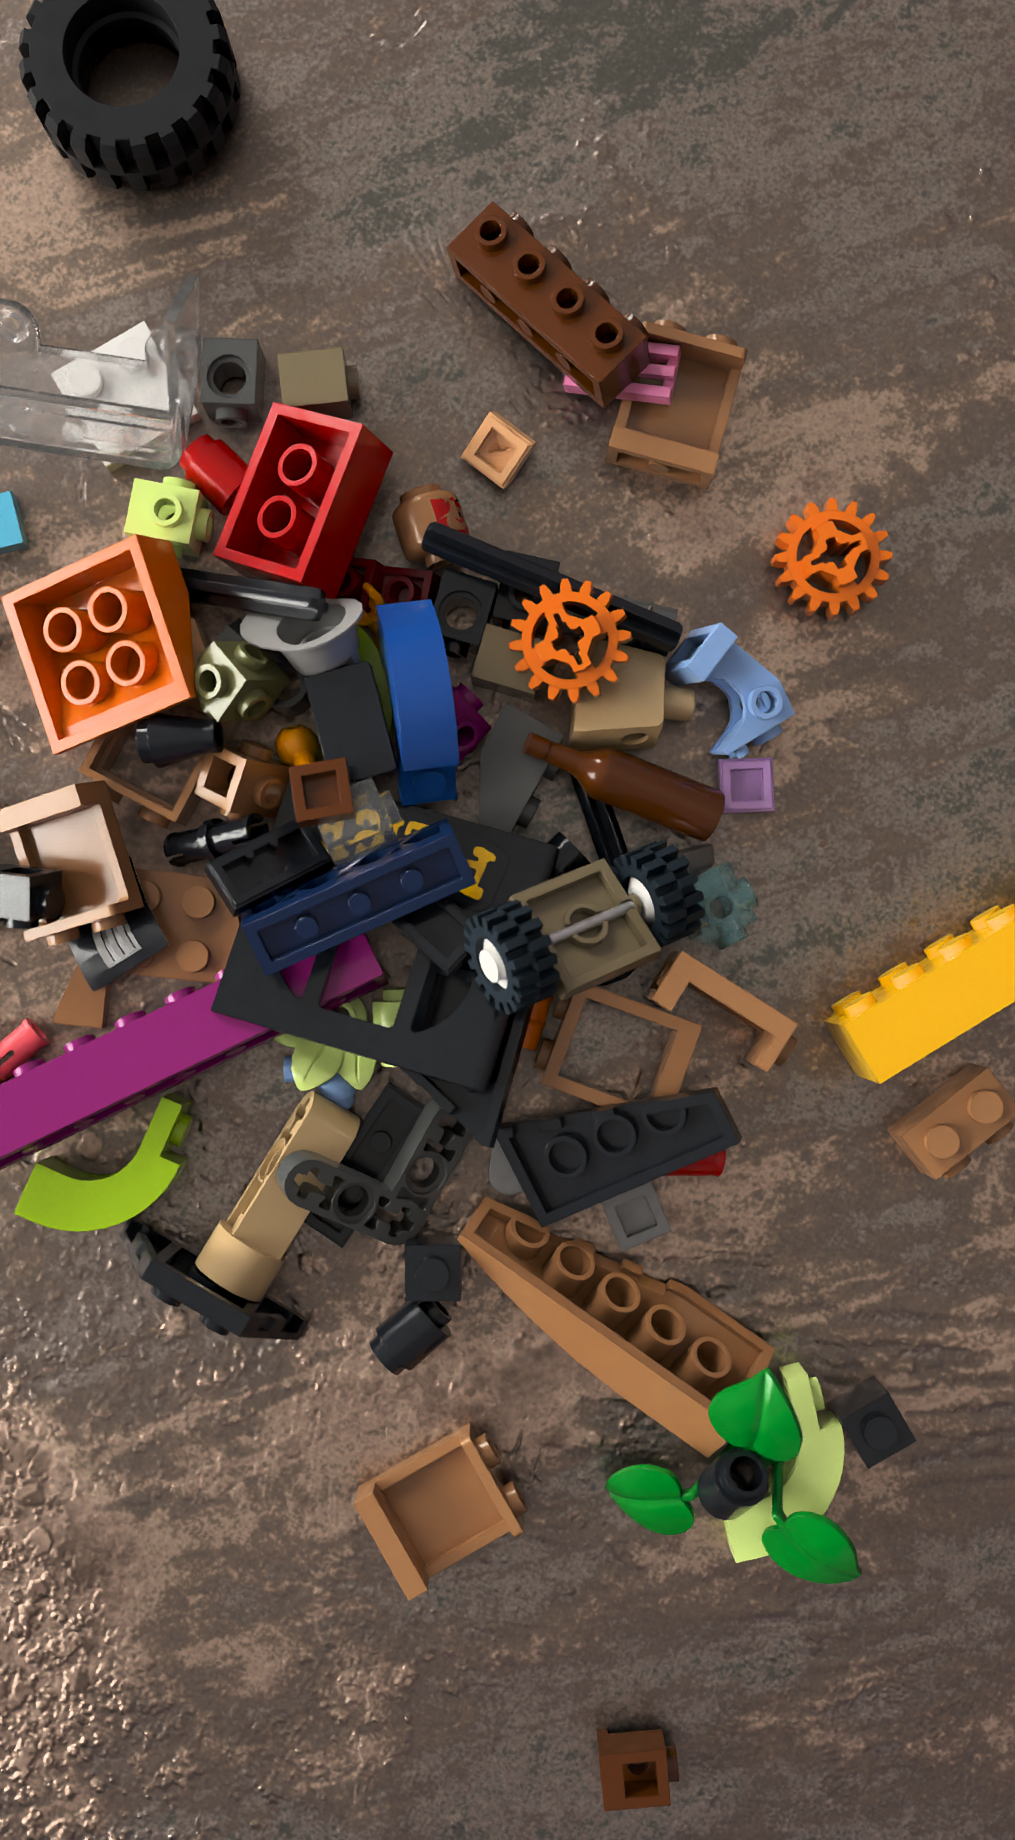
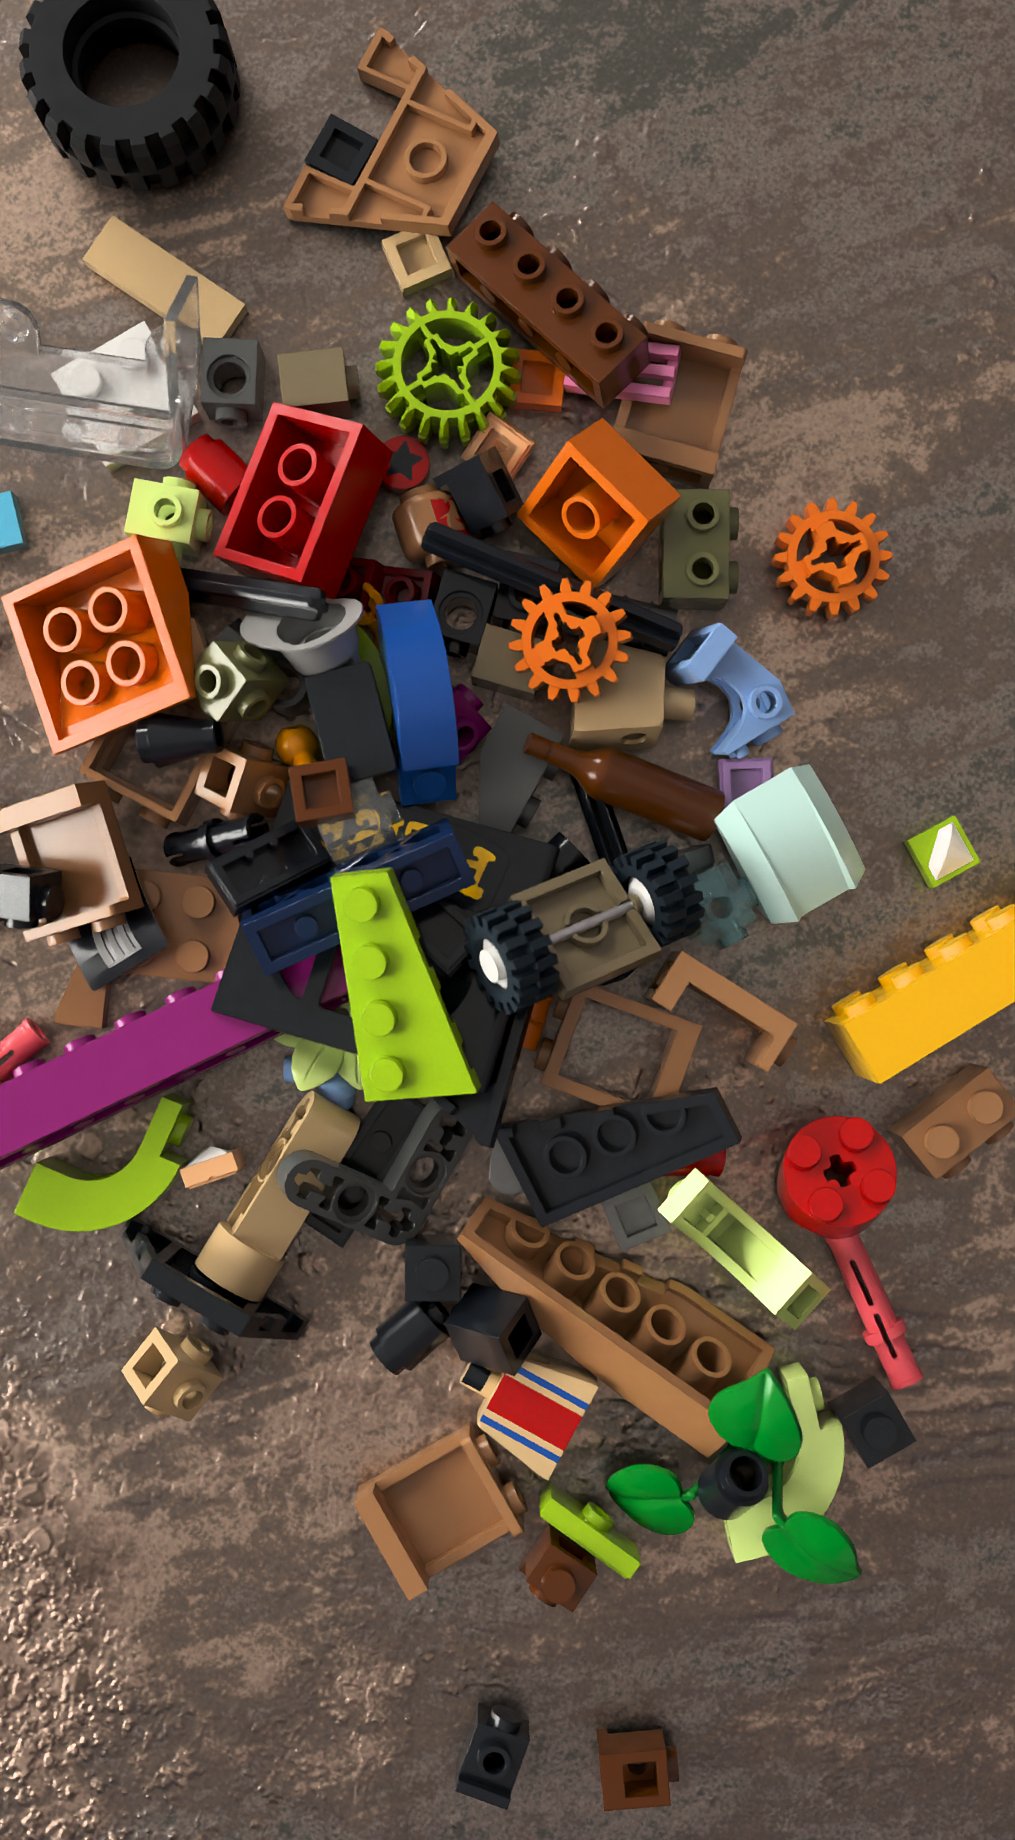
(156, 276): none -> tan tile
(172, 1374): none -> tan brick
(212, 1165): none -> light nougat tile
(341, 150): none -> black plate
(394, 996): none -> lime wing
(408, 465): none -> red tile
(416, 260): none -> tan tile
(421, 165): none -> medium nougat wing
(481, 346): none -> lime gear
(482, 1773): none -> black brick
(483, 492): none -> black brick
(493, 1328): none -> black brick
(534, 1409): none -> torso
(540, 383): none -> orange tile
(558, 1569): none -> reddish brown brick
(589, 1528): none -> lime plate
(597, 503): none -> orange brick
(696, 551): none -> olive brick
(744, 1248): none -> yellowish green arch
(790, 845): none -> light aqua slope
(850, 1149): none -> red brick
(898, 1364): none -> coral pin
(942, 852): none -> tile

